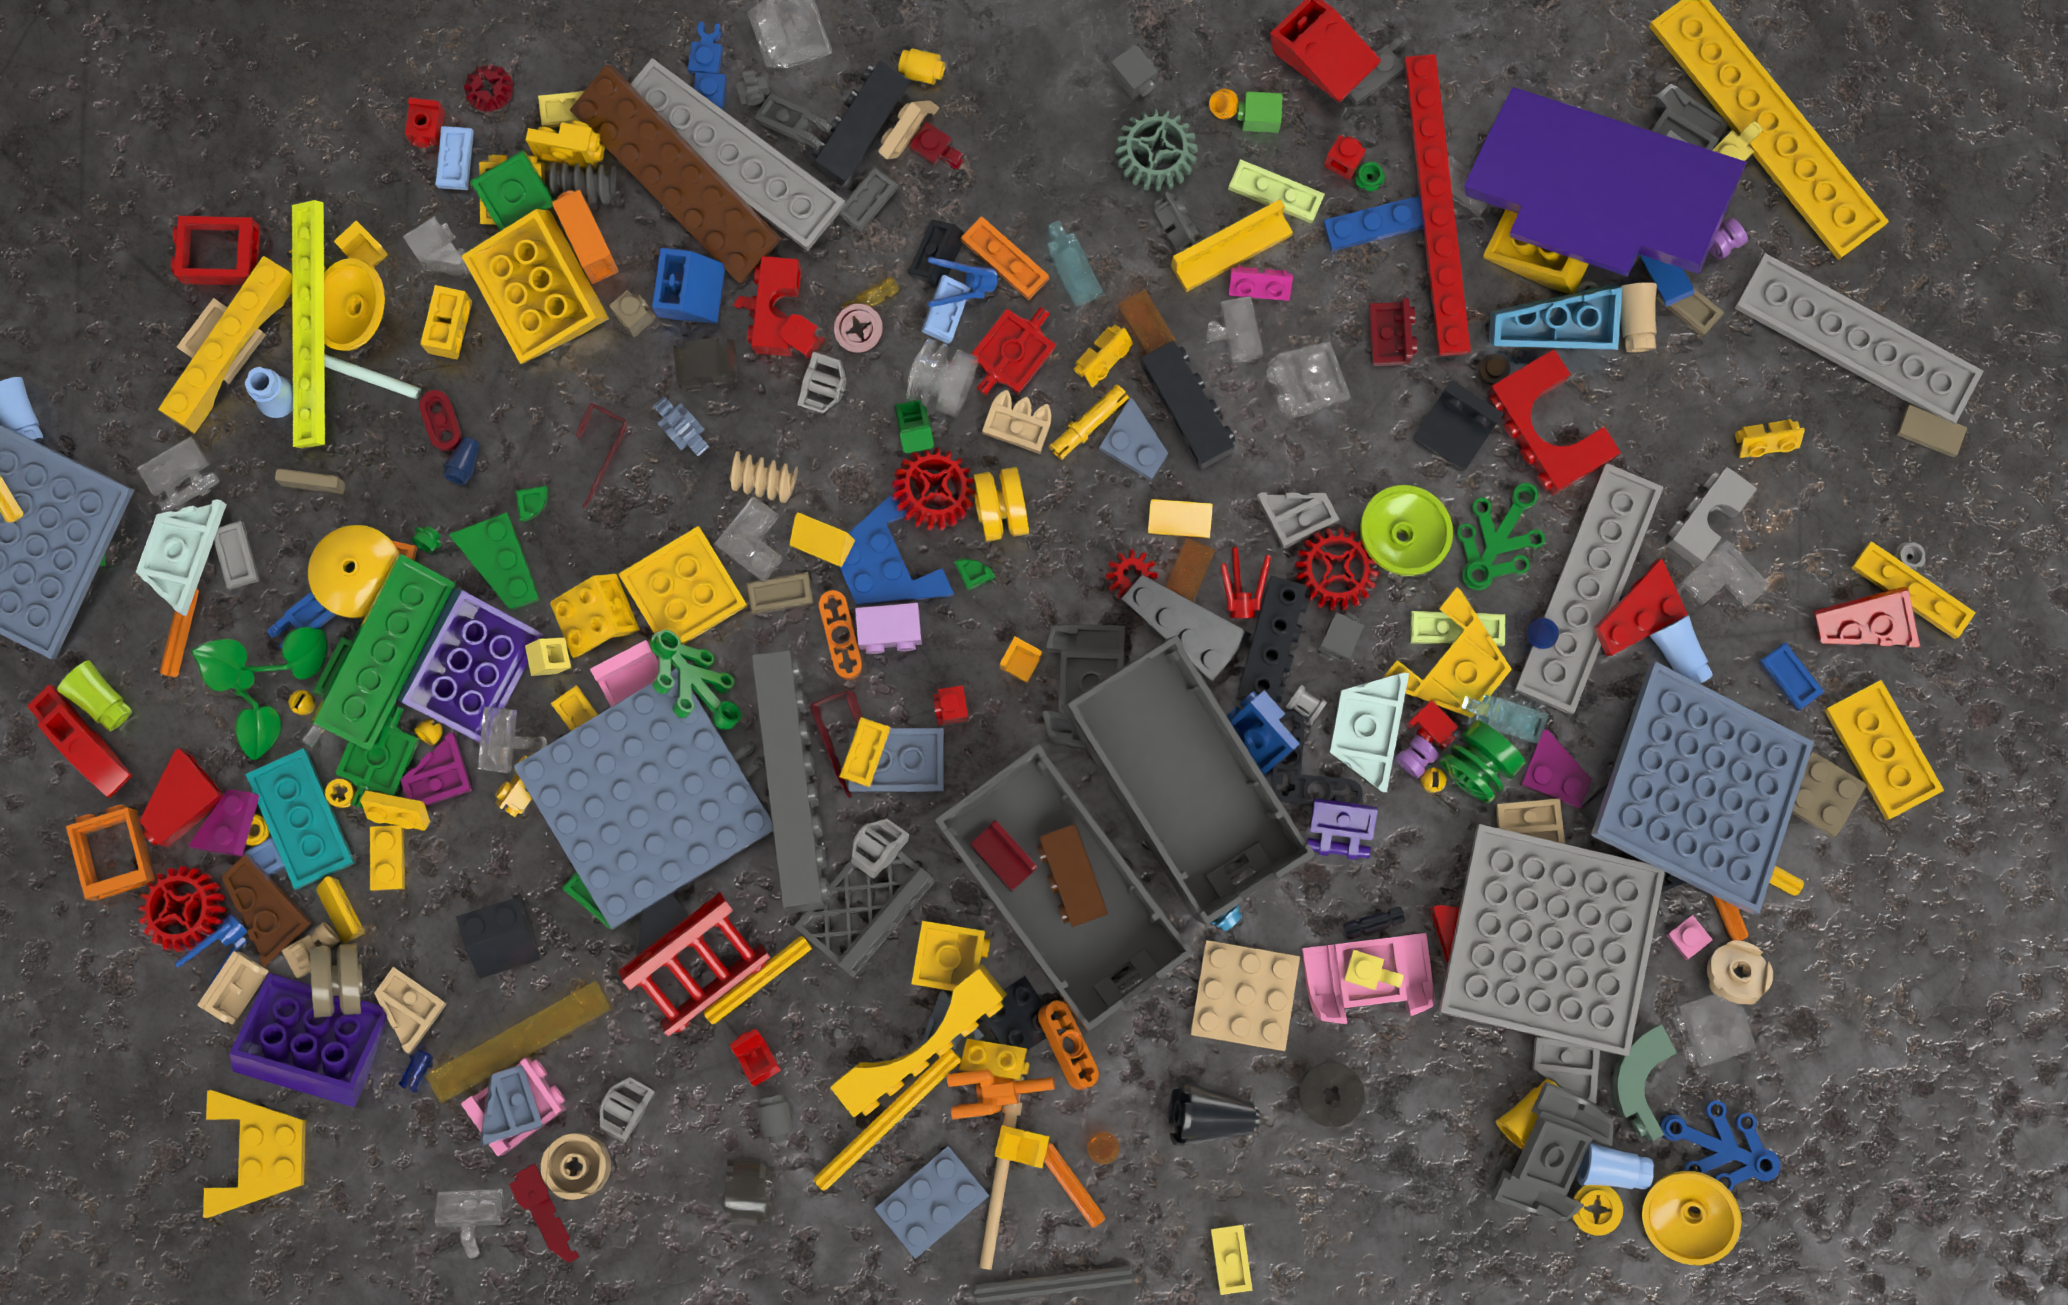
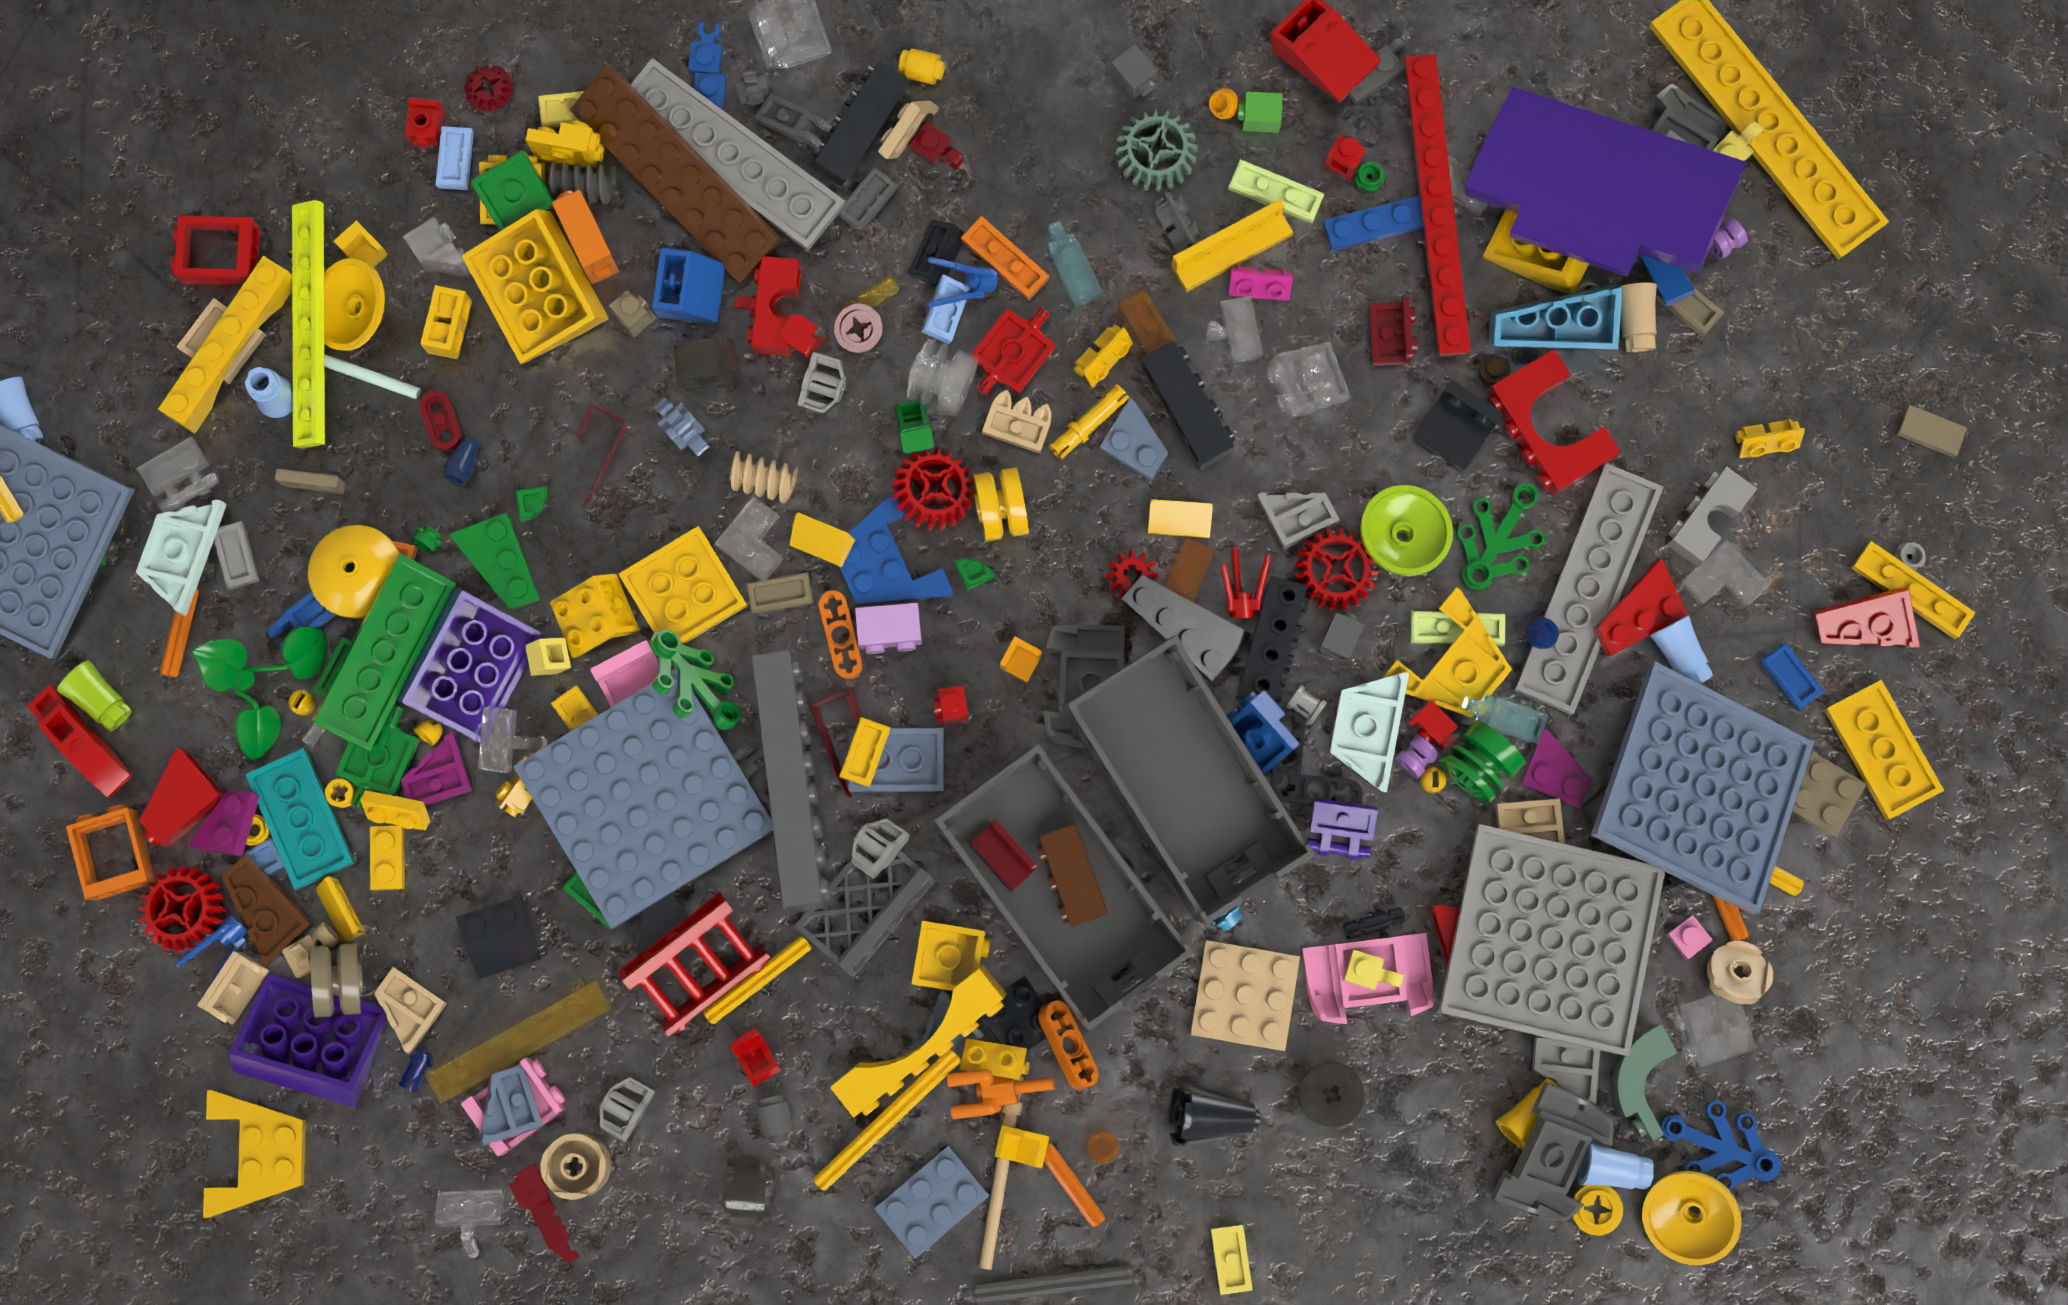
(1858, 339): light grey plate -> none

